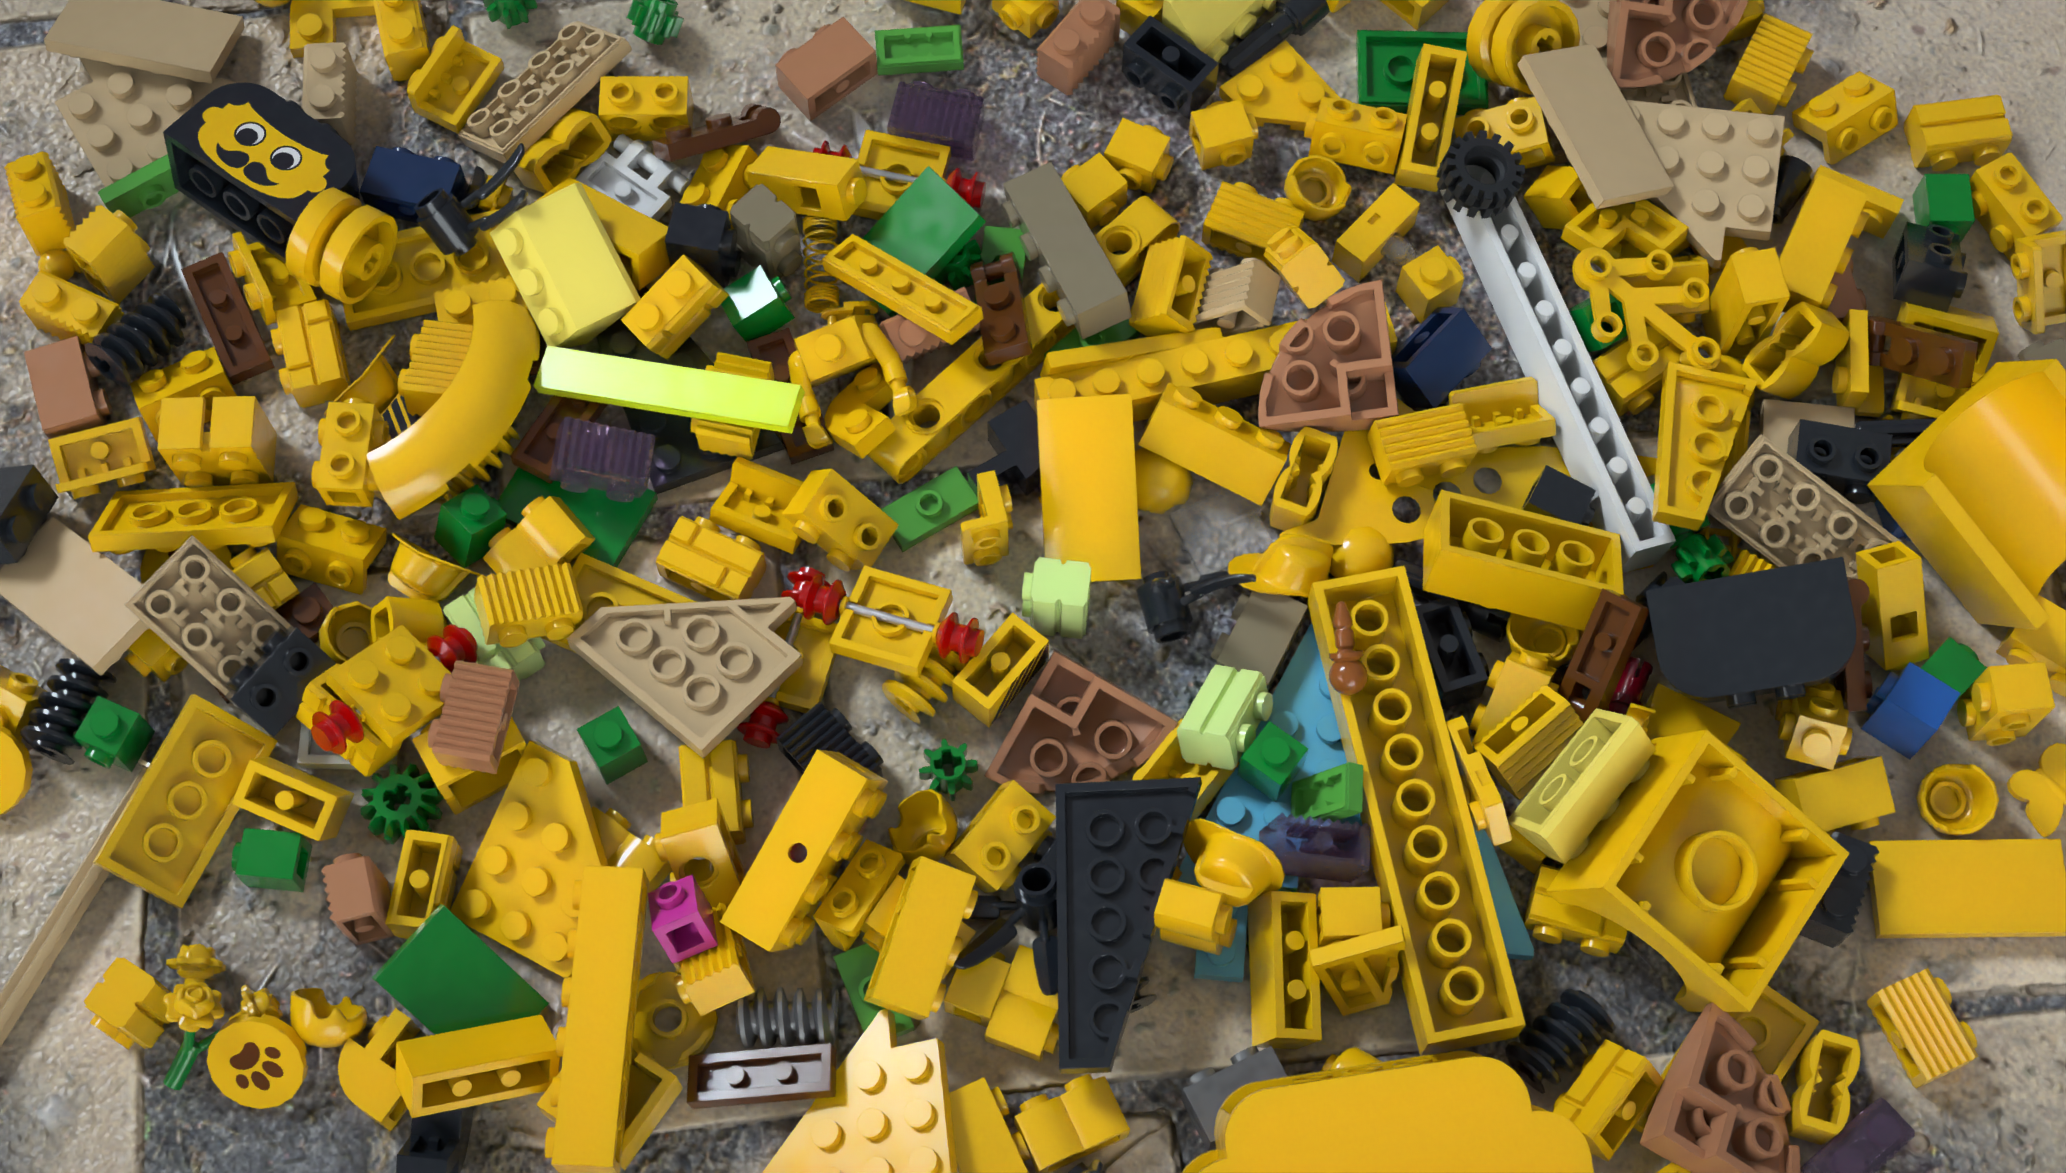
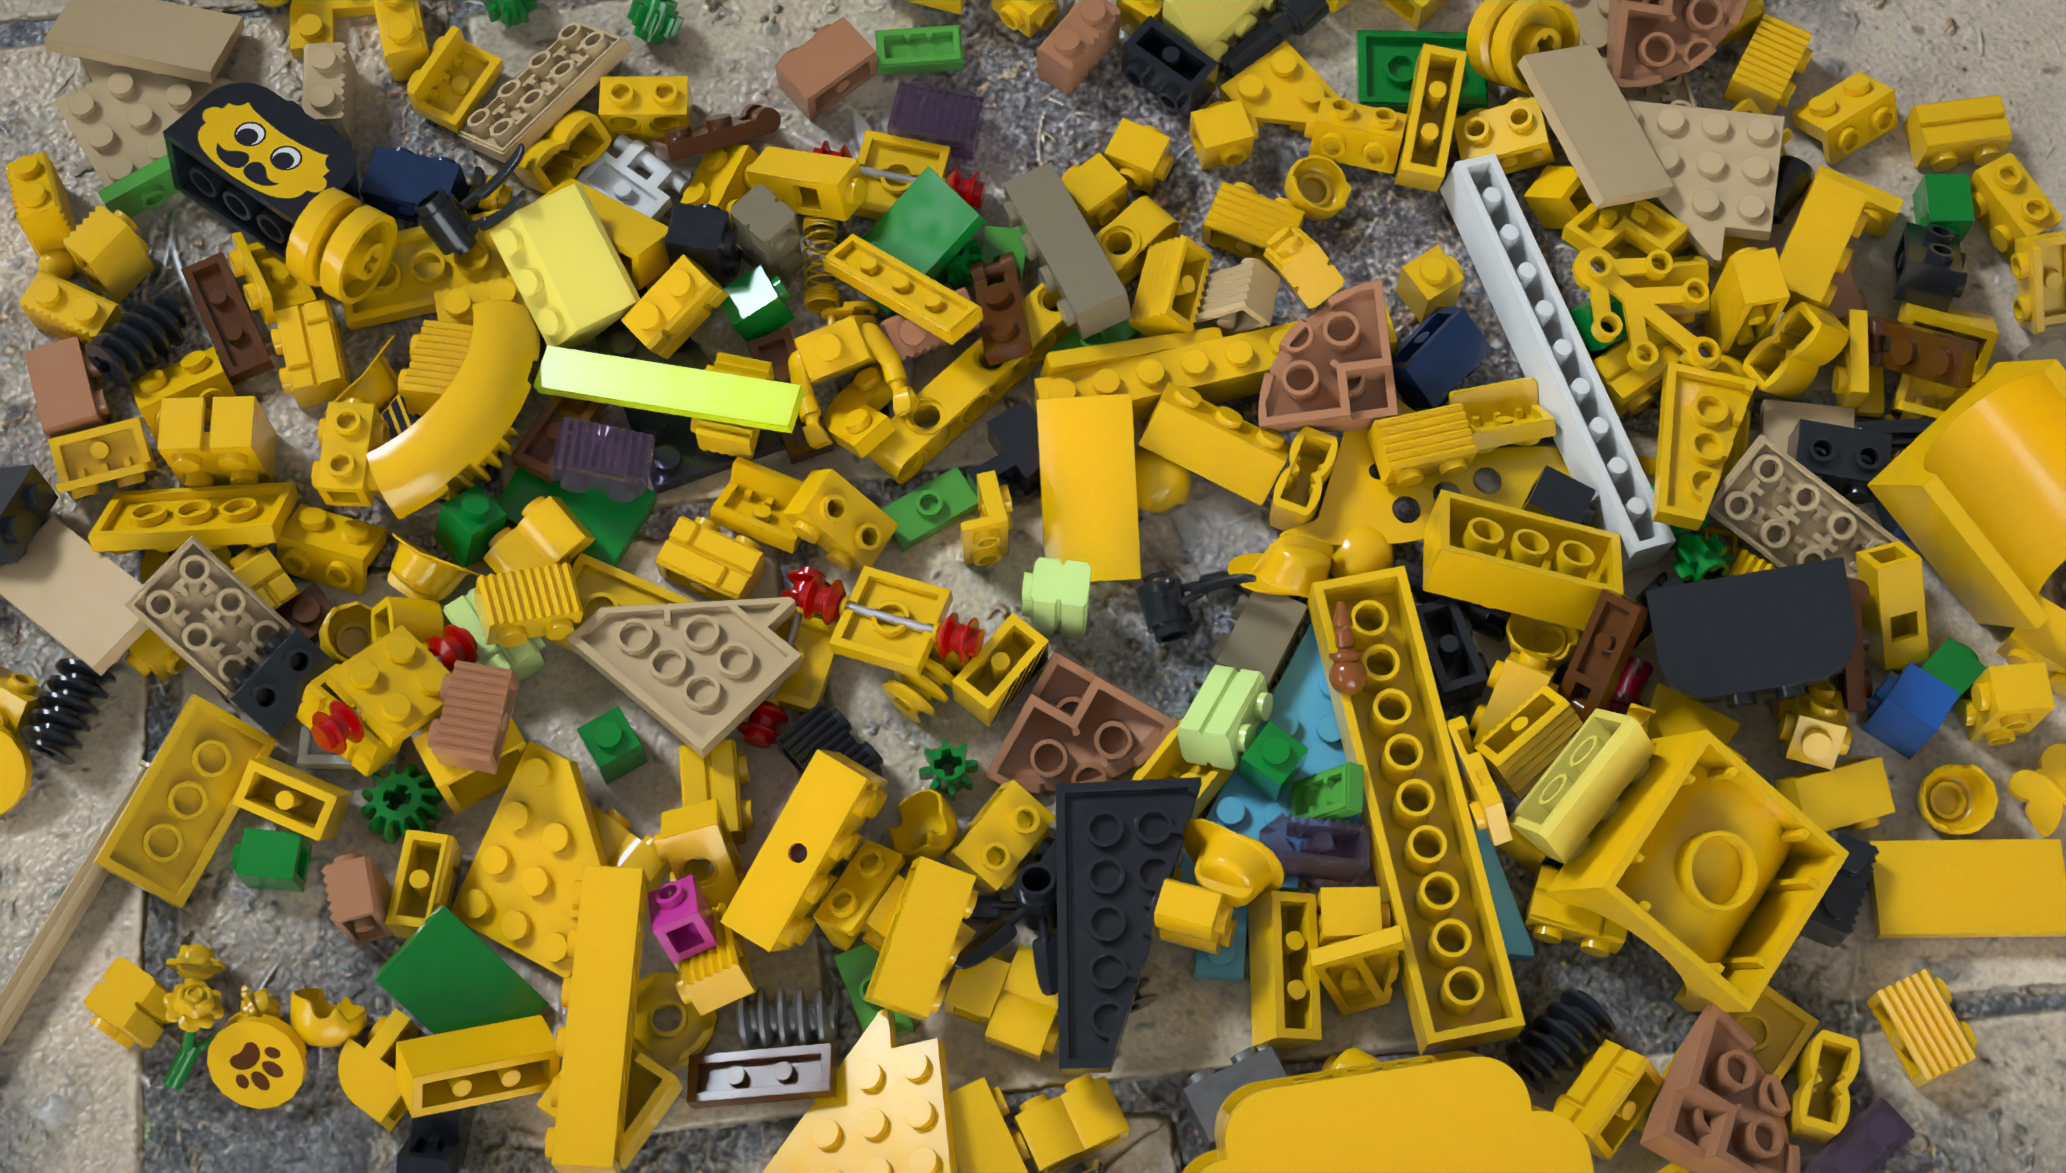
(114, 735): green brick -> none
(1378, 234): yellow piece -> none
(1490, 156): black tyre -> none

